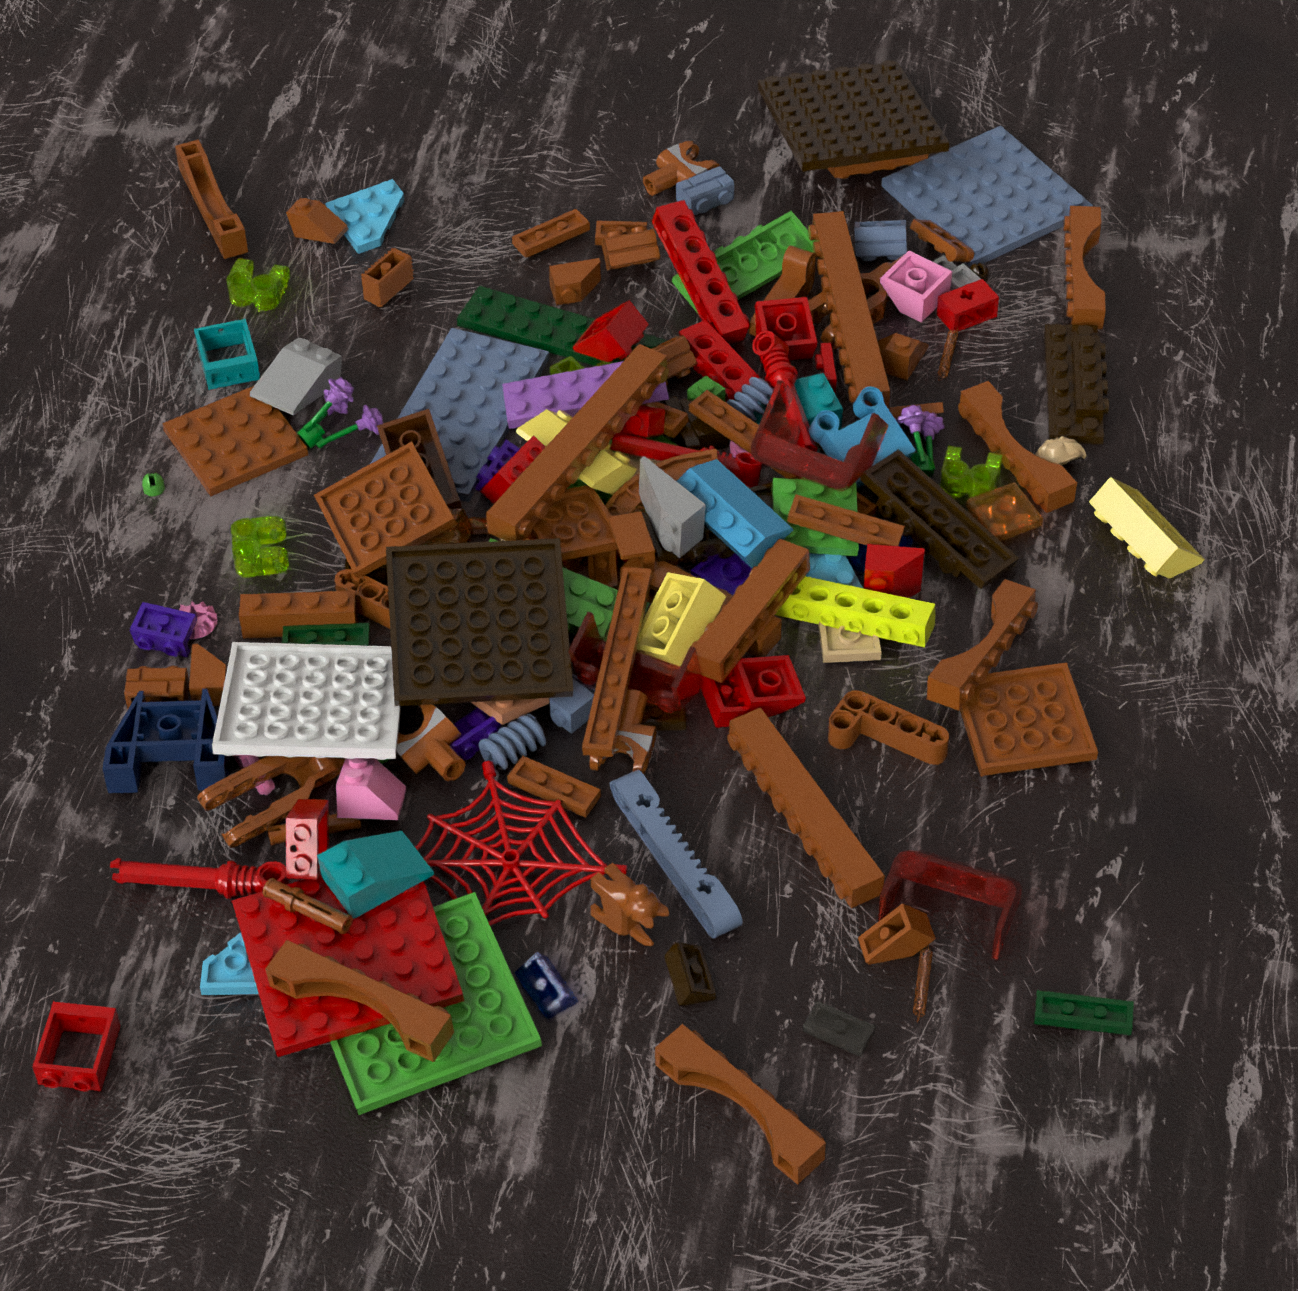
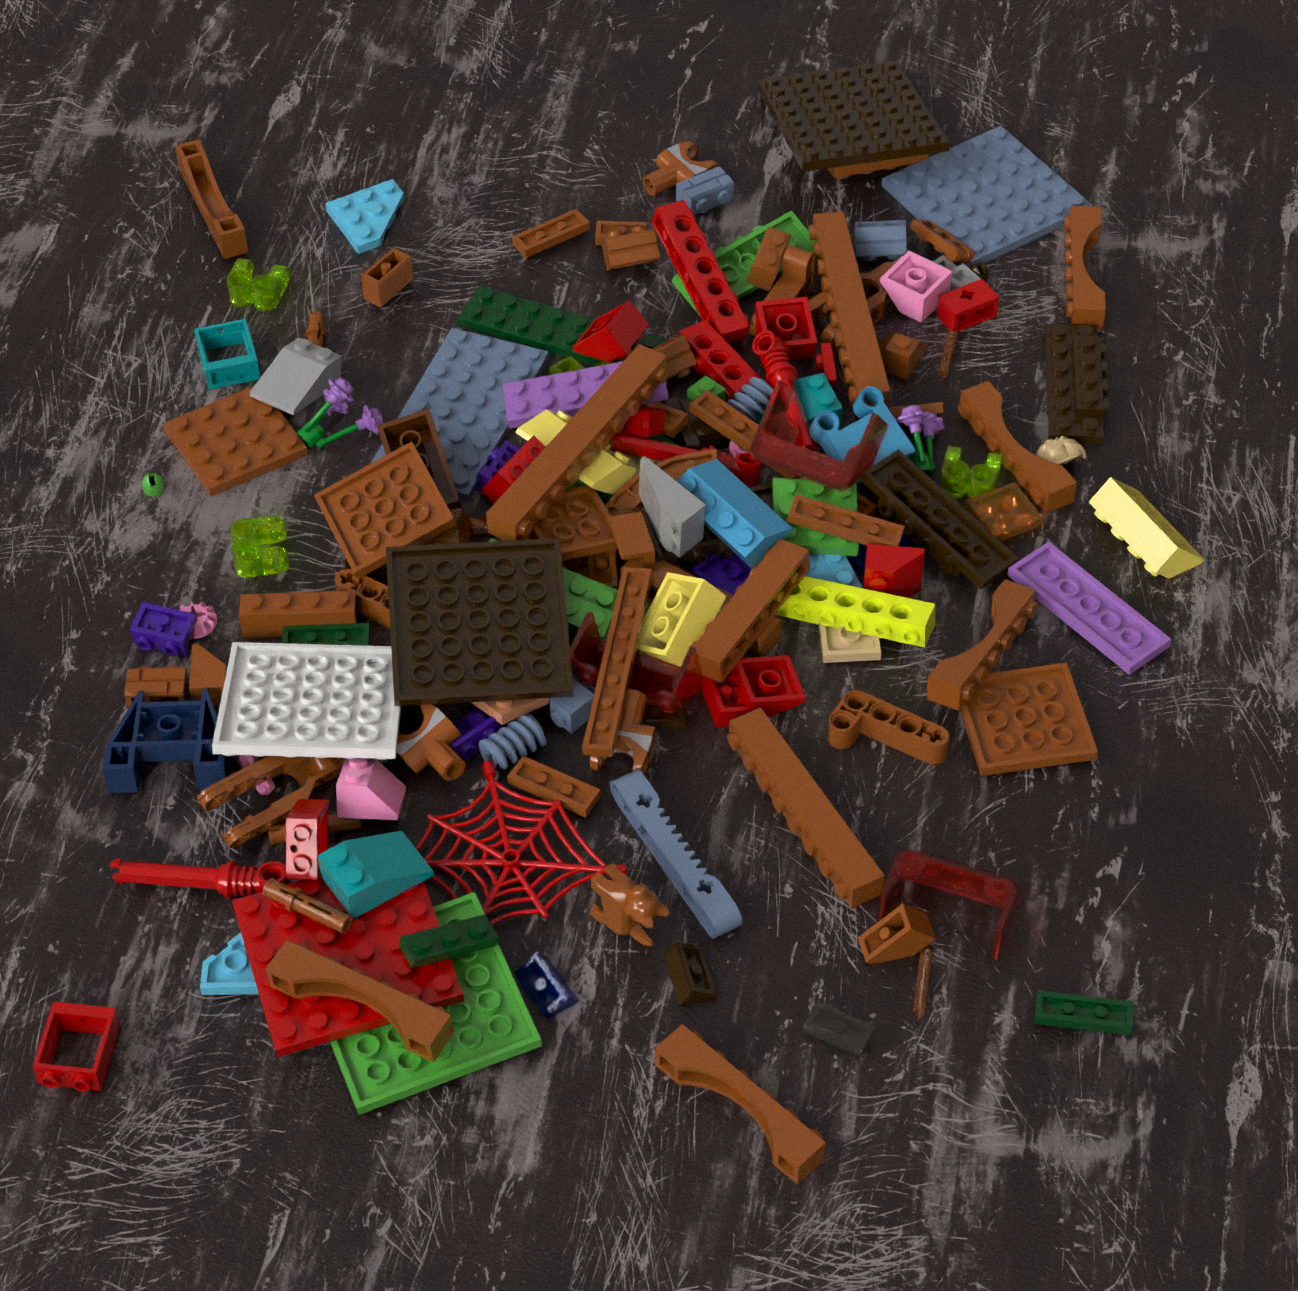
(315, 221): dark orange slope -> none
(315, 331): none -> dark orange pin
(448, 941): none -> dark green plate
(574, 280): dark orange slope -> none
(768, 258): none -> dark orange brick
(1090, 608): none -> medium lavender plate

